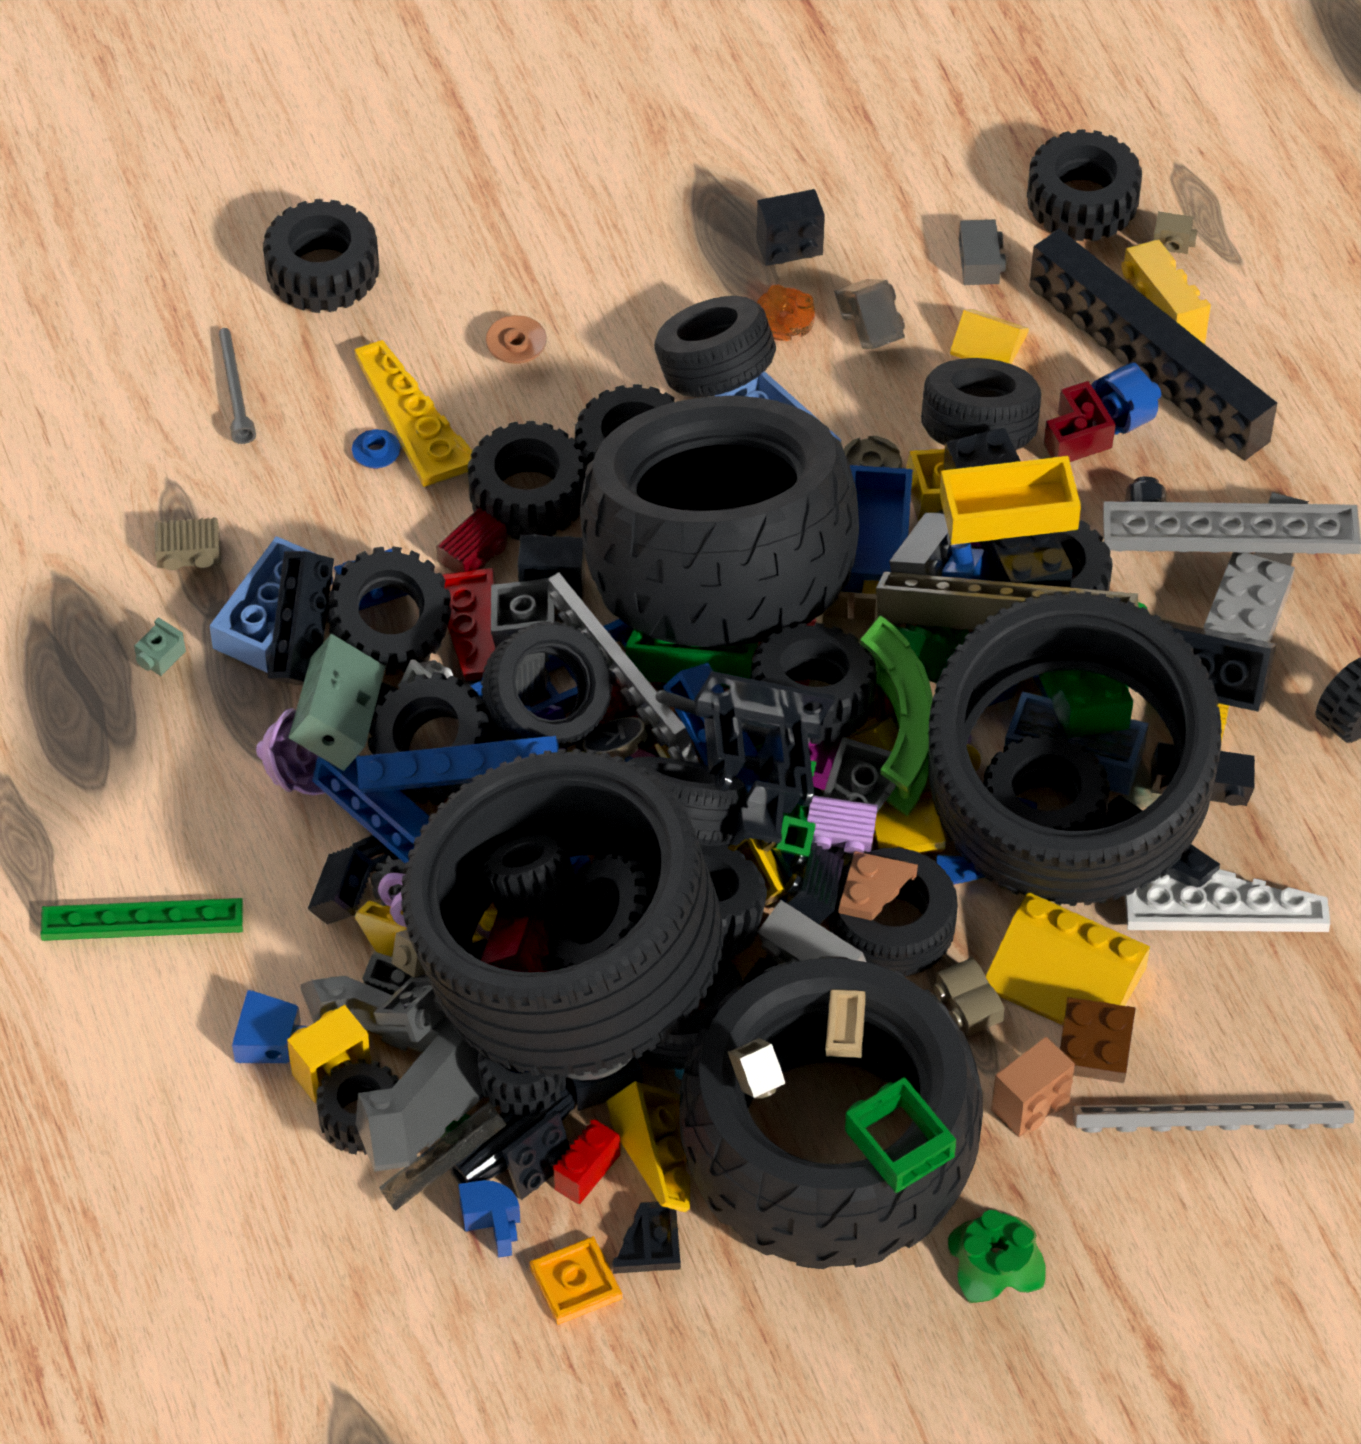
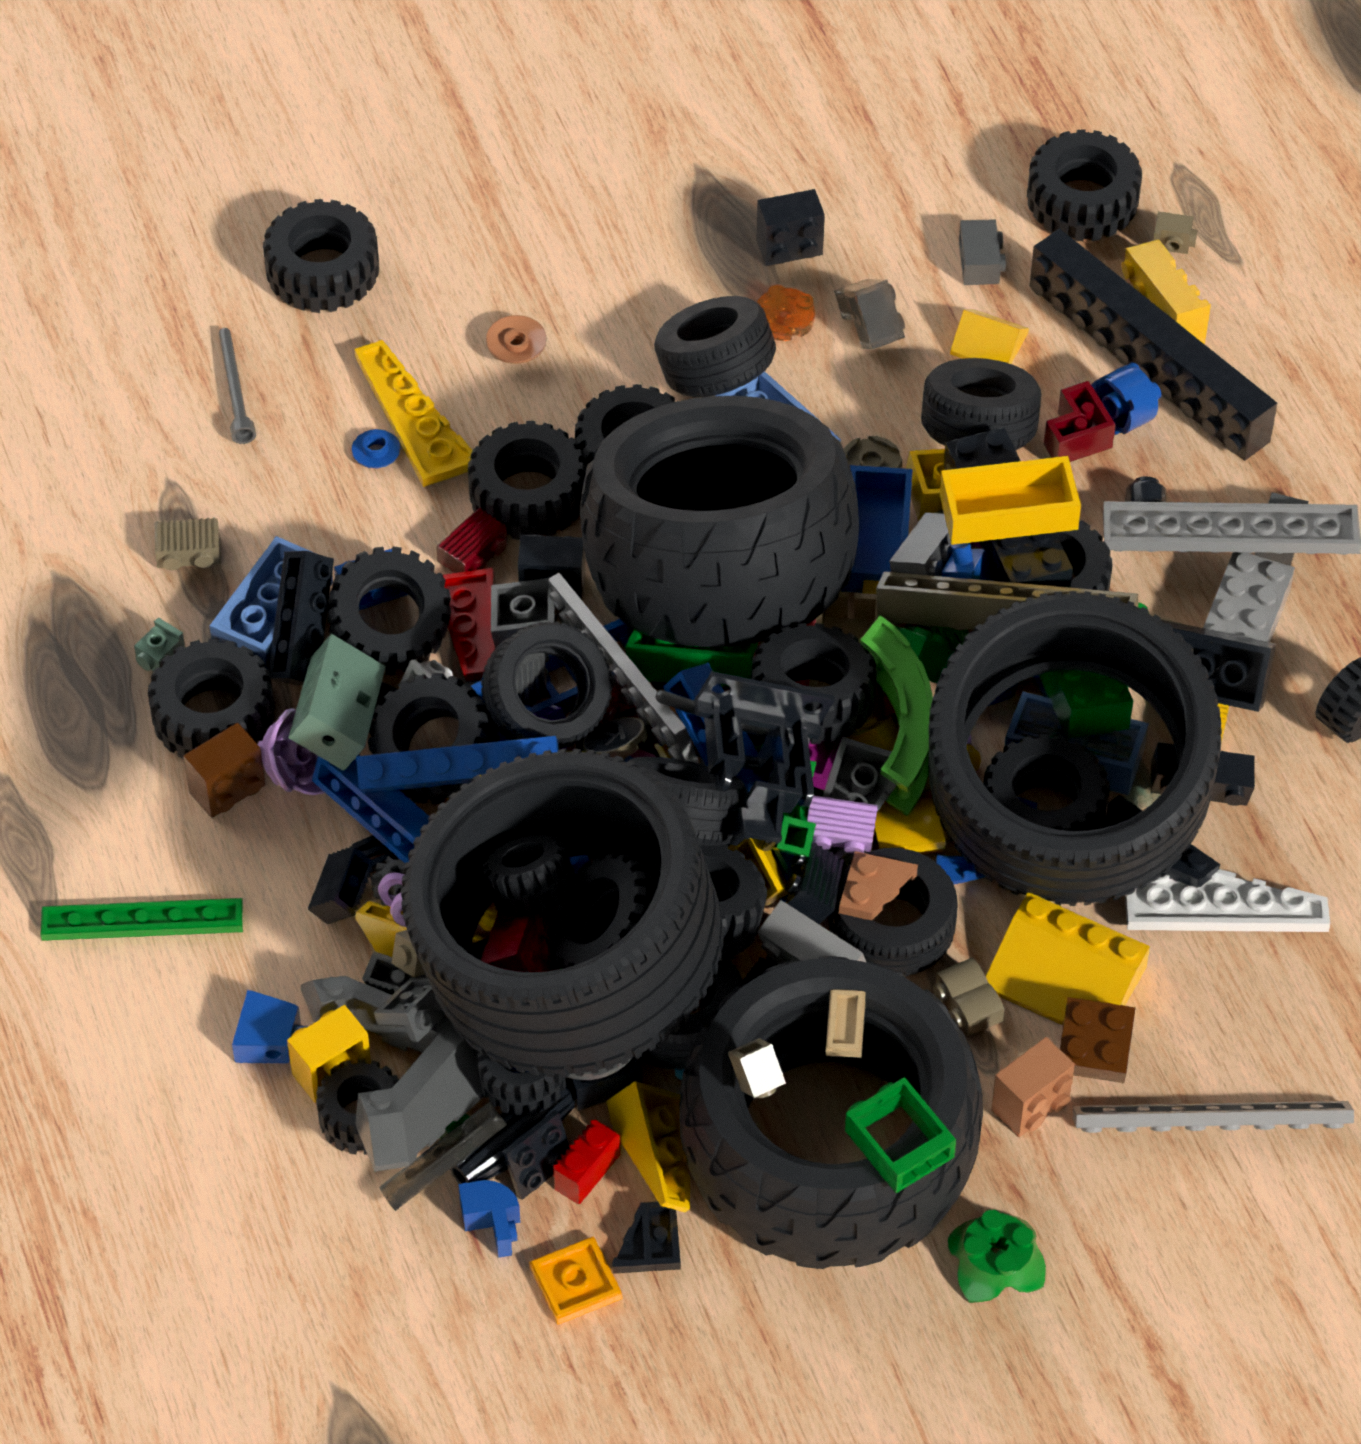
(206, 668): none -> black tyre
(224, 770): none -> reddish brown brick

